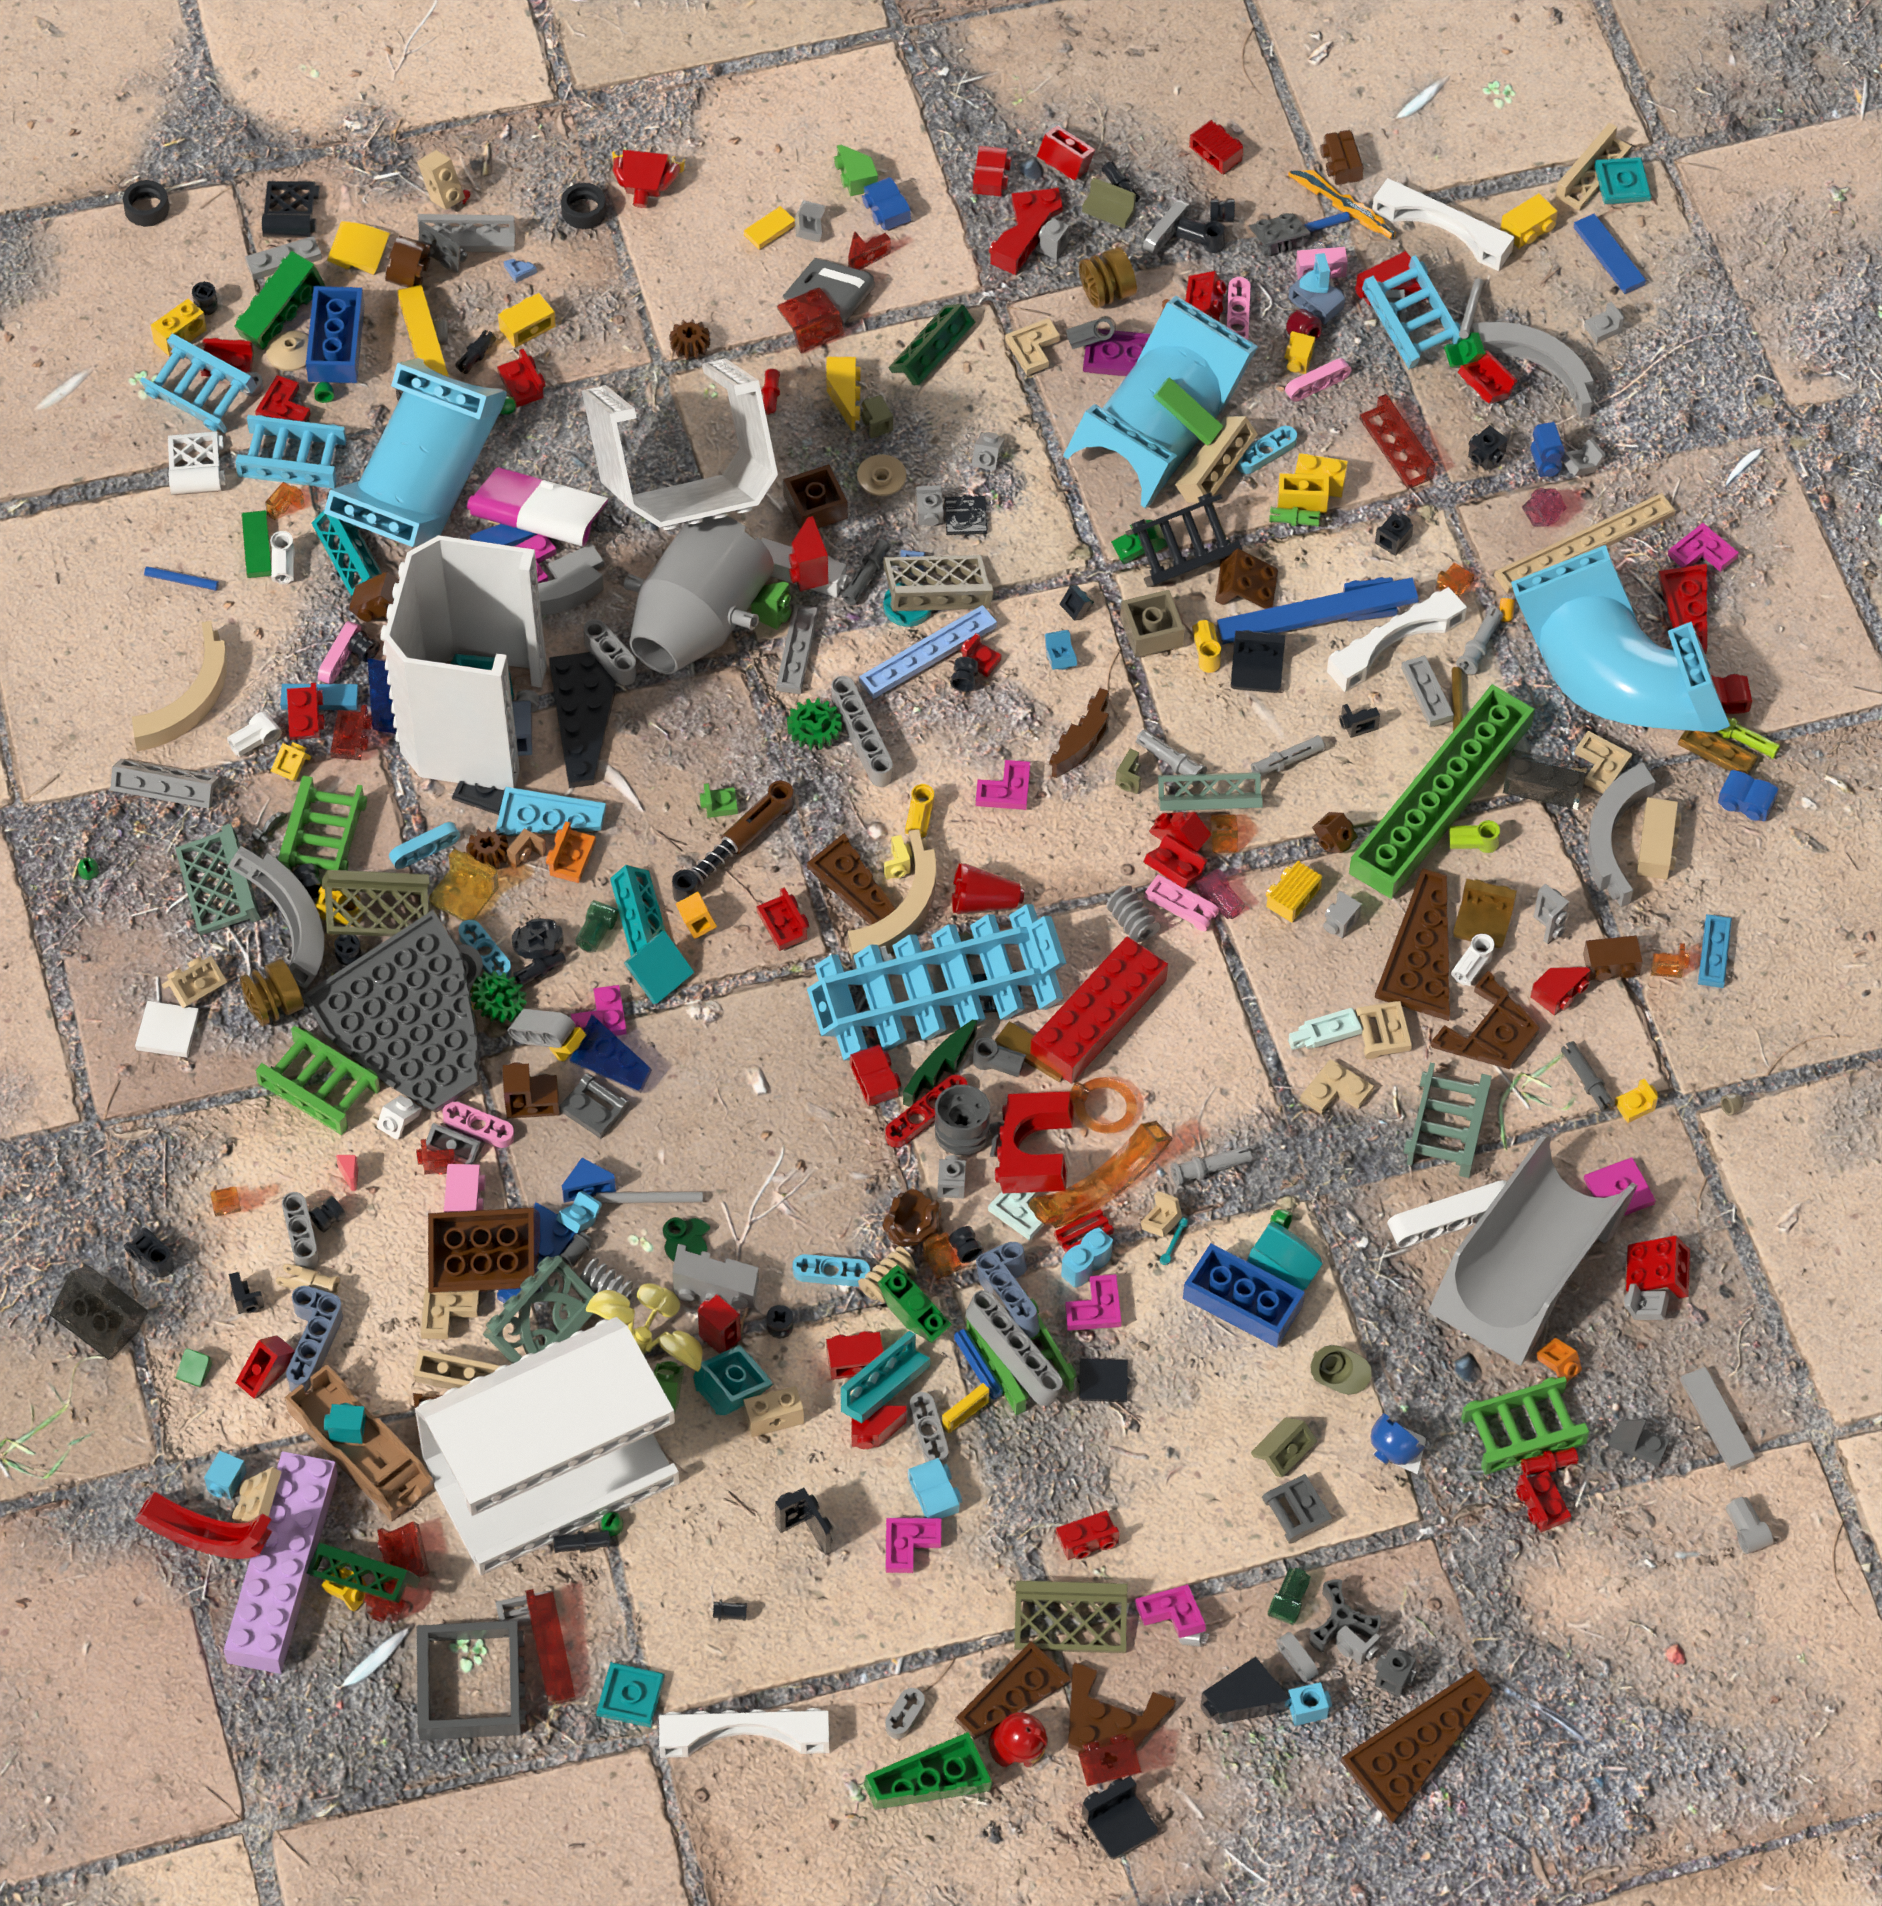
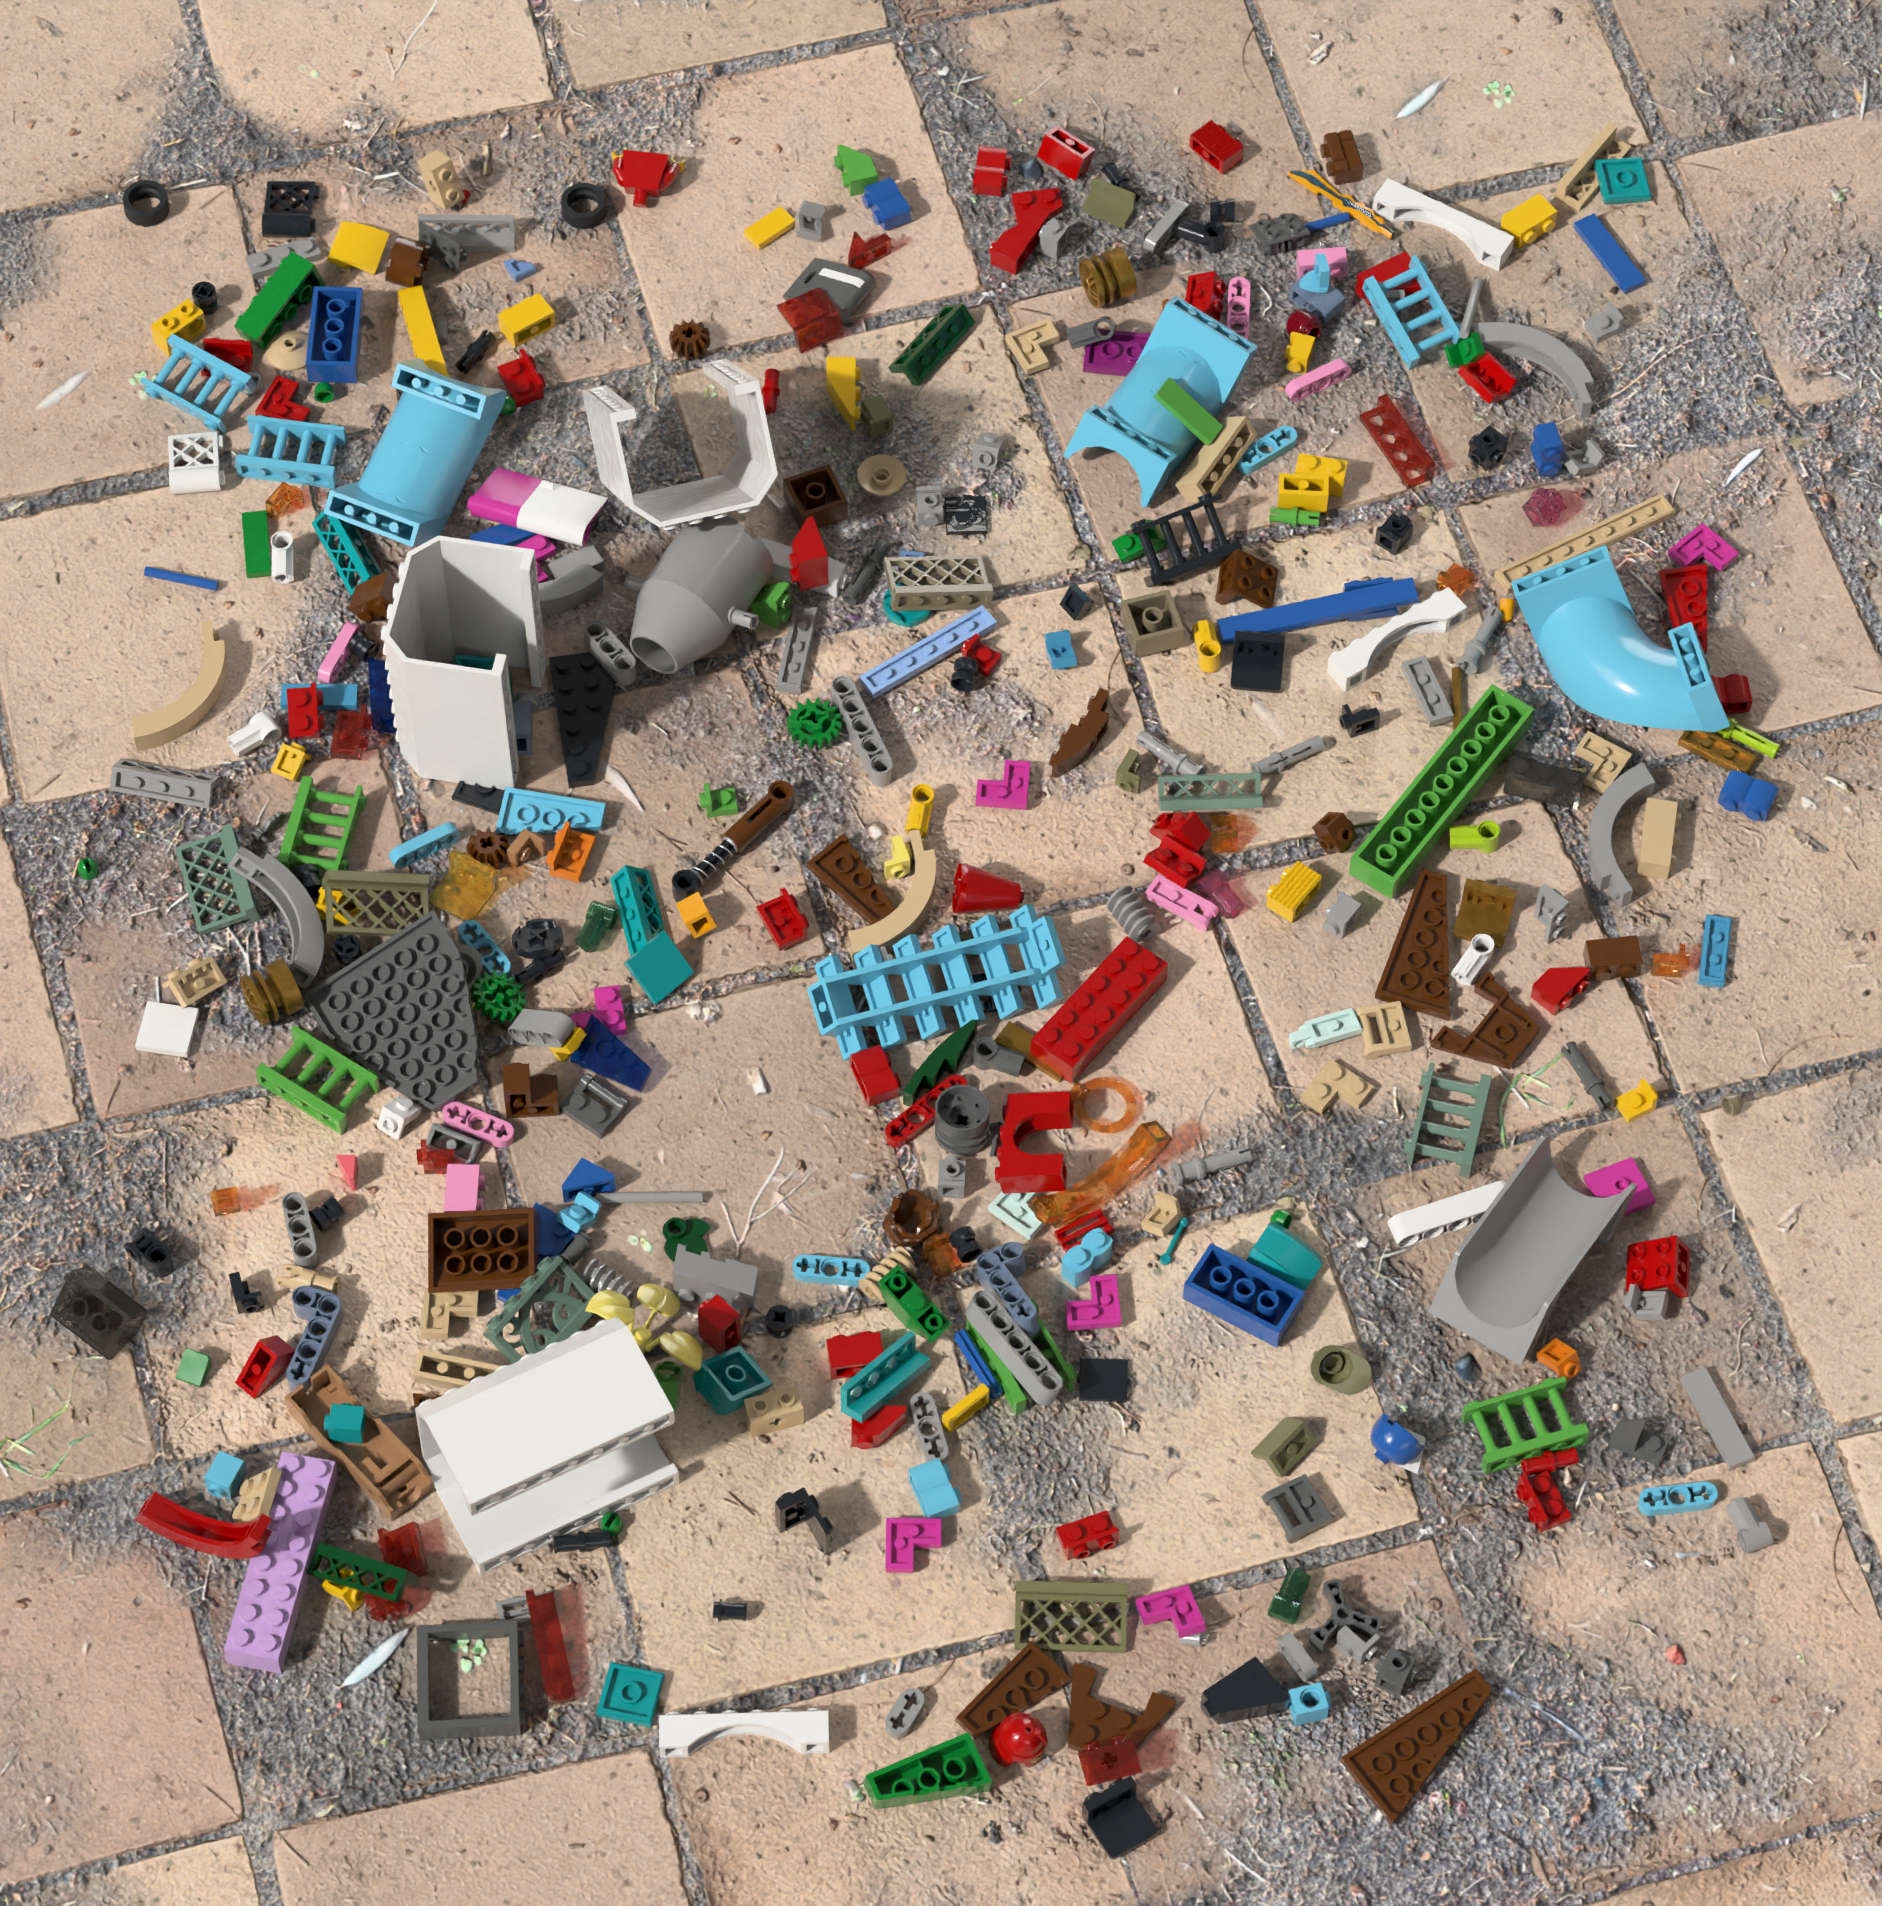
(1684, 1489): none -> medium azure beam

